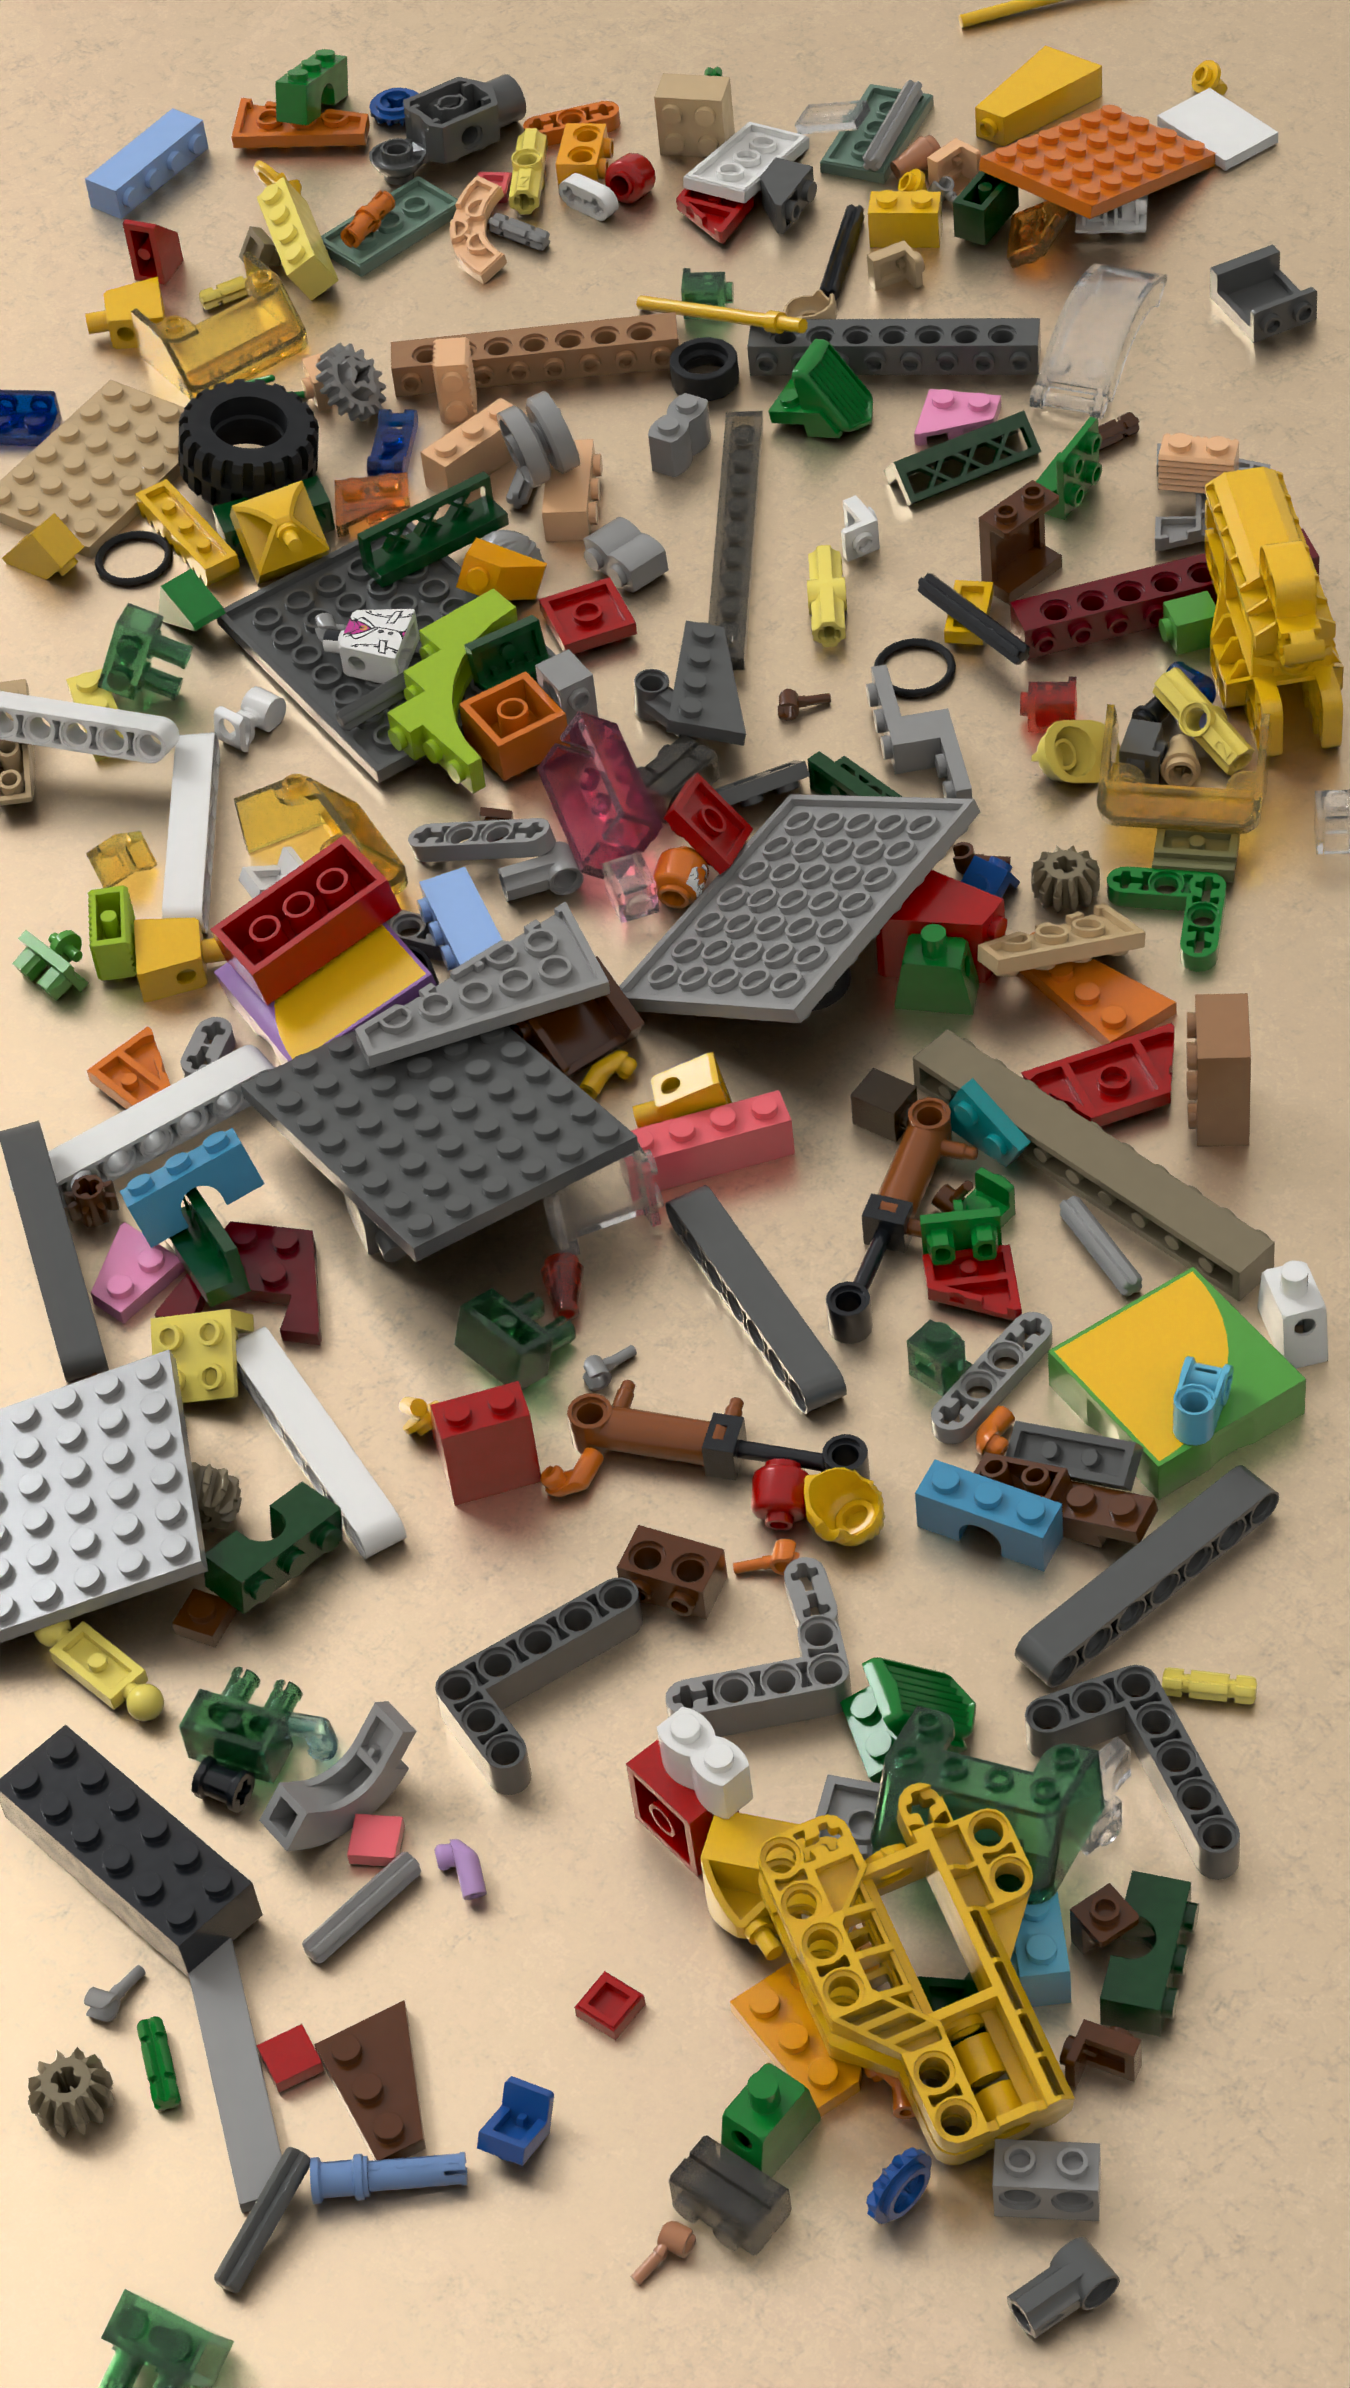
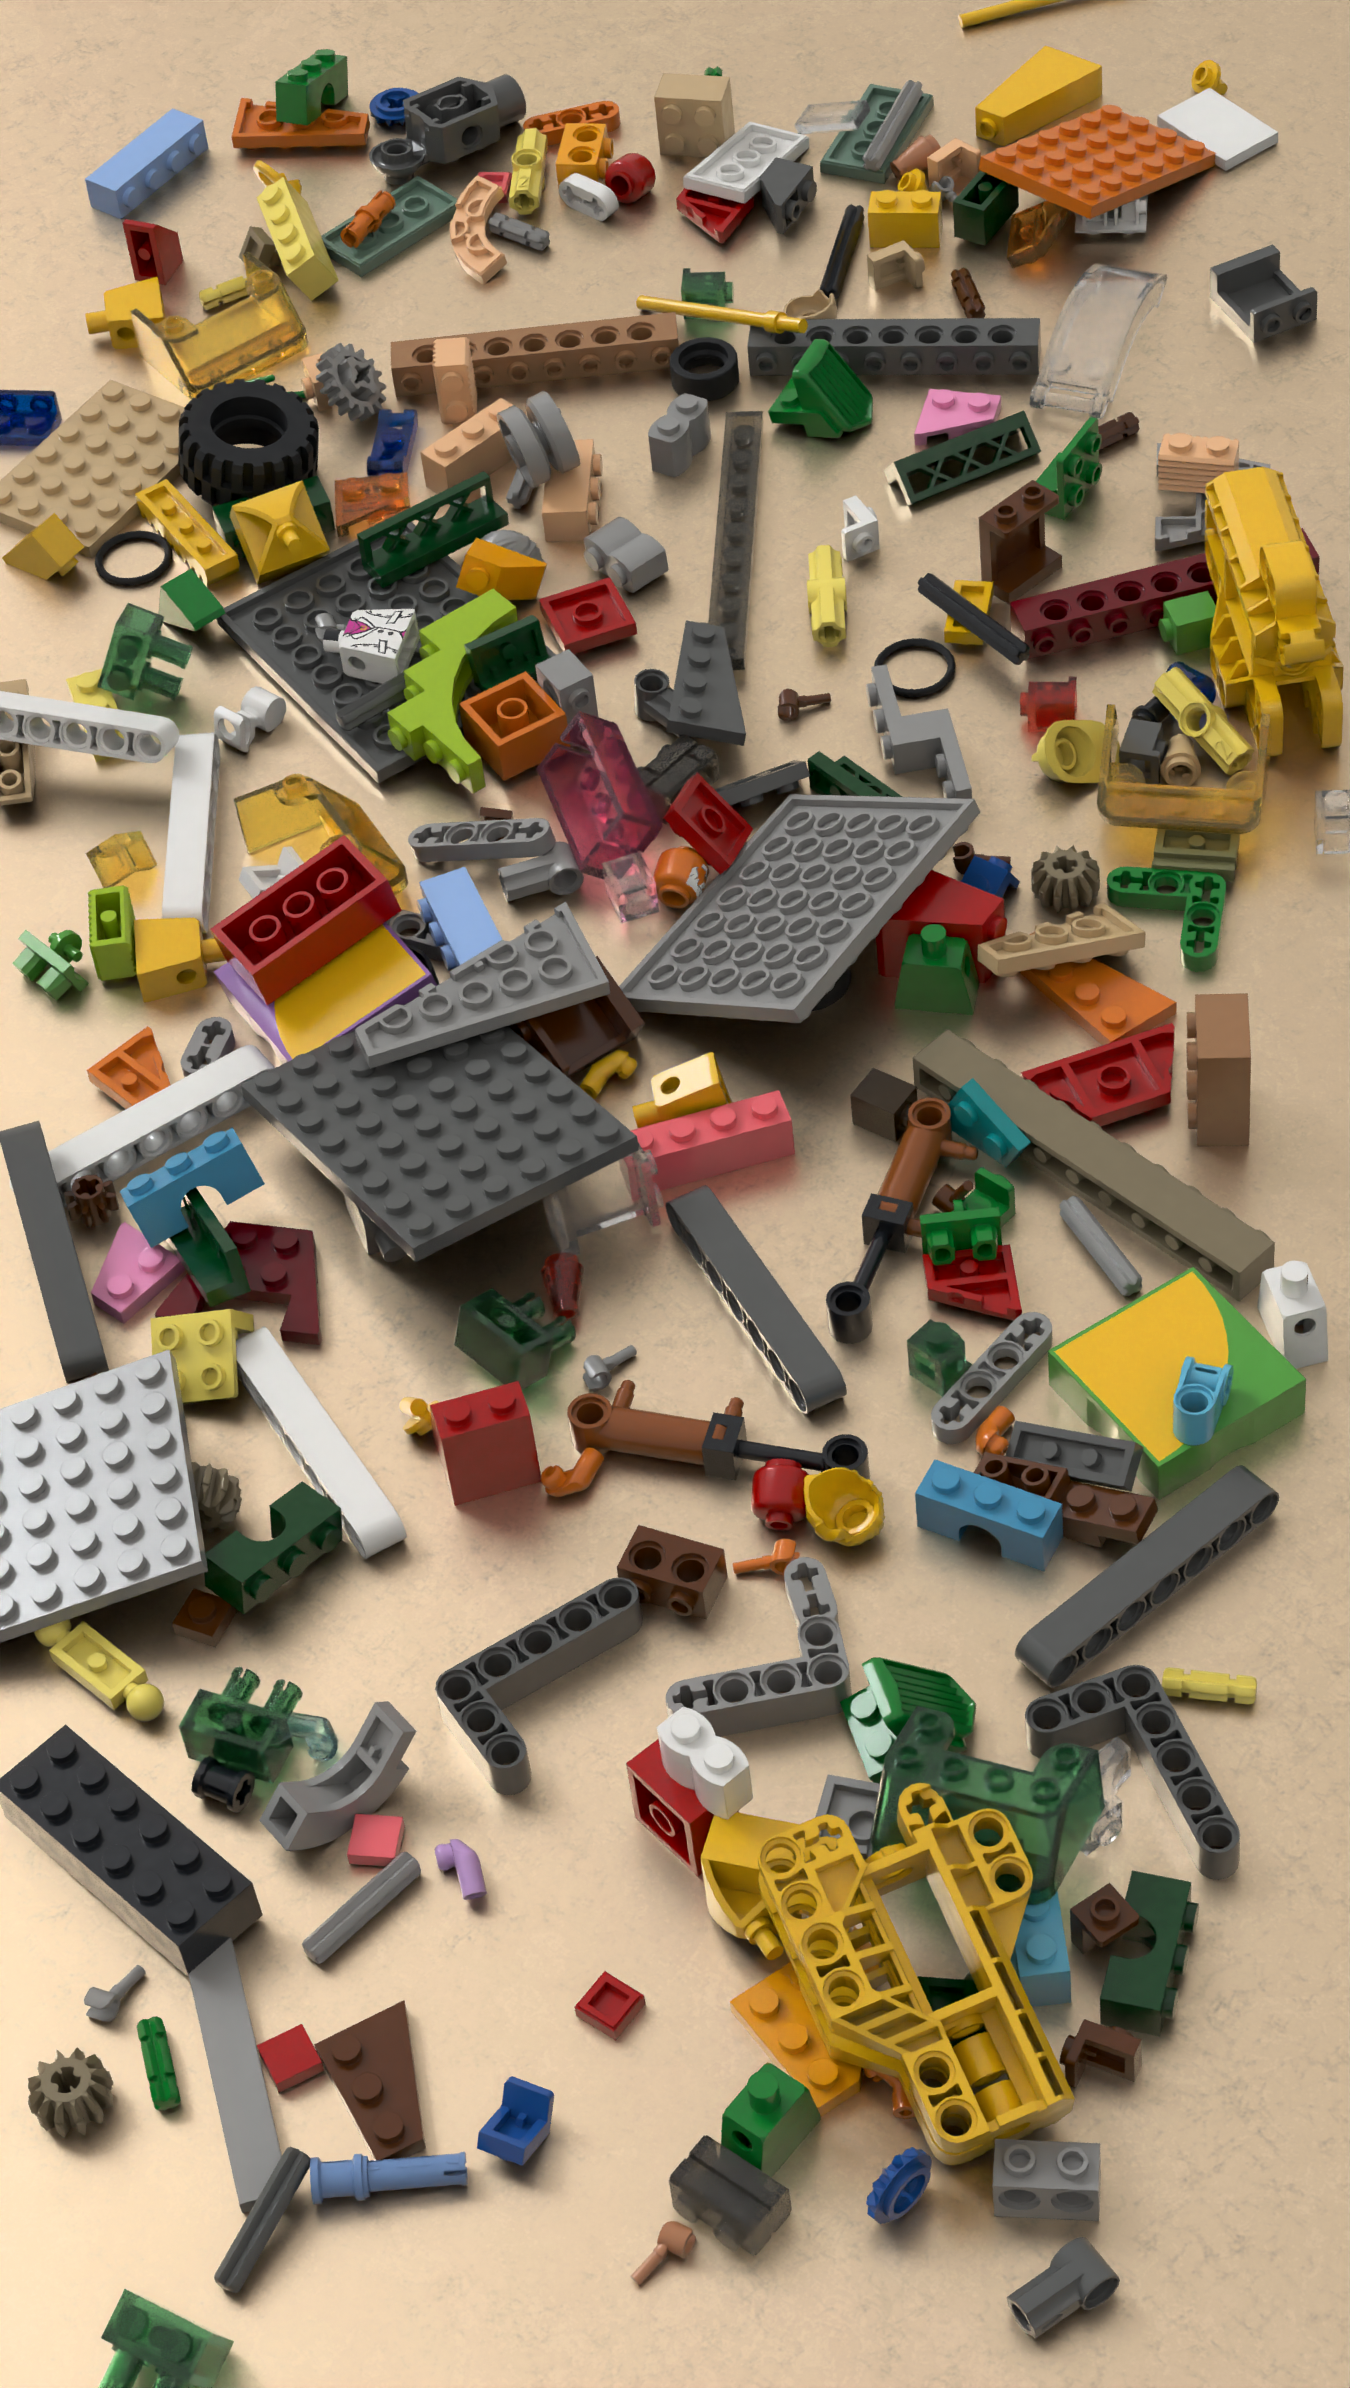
(967, 293): none -> reddish brown axle

